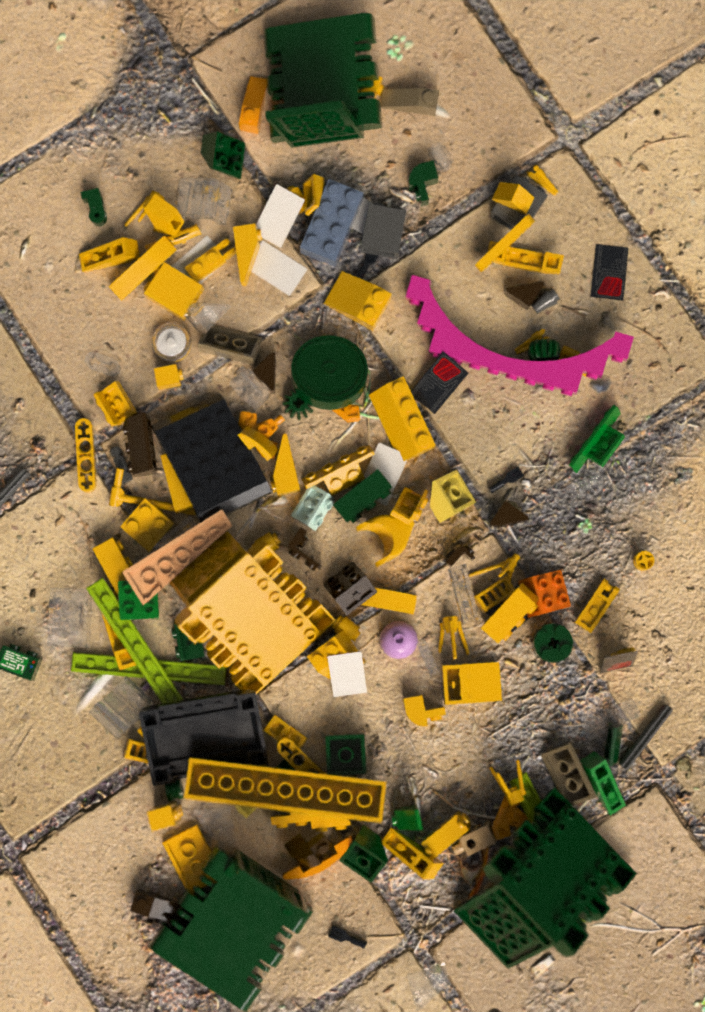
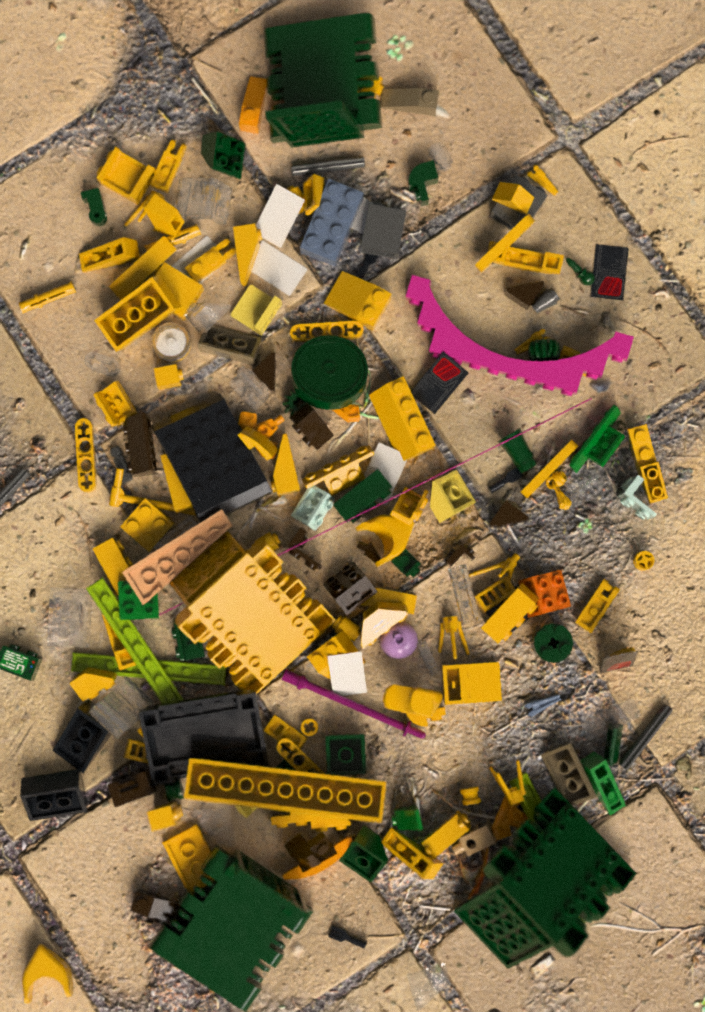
(46, 964): none -> yellow animal
(47, 297): none -> yellow pin
(53, 794): none -> black slope
(82, 738): none -> black slope
(91, 681): none -> yellow slope
(125, 175): none -> yellow panel
(131, 788): none -> dark brown brick
(137, 313): none -> yellow brick
(167, 167): none -> yellow hinge
(256, 309): none -> light yellow bracket
(302, 682): none -> magenta bar
(307, 721): none -> yellow bush
(311, 426): none -> dark brown brick
(326, 327): none -> yellow beam
(328, 166): none -> dark grey axle
(369, 550): none -> dark brown bar
(380, 619): none -> slope
(407, 564): none -> dark green bracket
(412, 700): none -> yellow animal
(415, 486): none -> dark pink piece
(470, 795): none -> yellow wheel
(518, 451): none -> dark green plant
(540, 704): none -> sand blue piece
(549, 469): none -> yellow beam
(559, 480): none -> yellow piece
(586, 277): none -> dark green bar
(629, 500): none -> light aqua bracket
(646, 463): none -> yellow slope

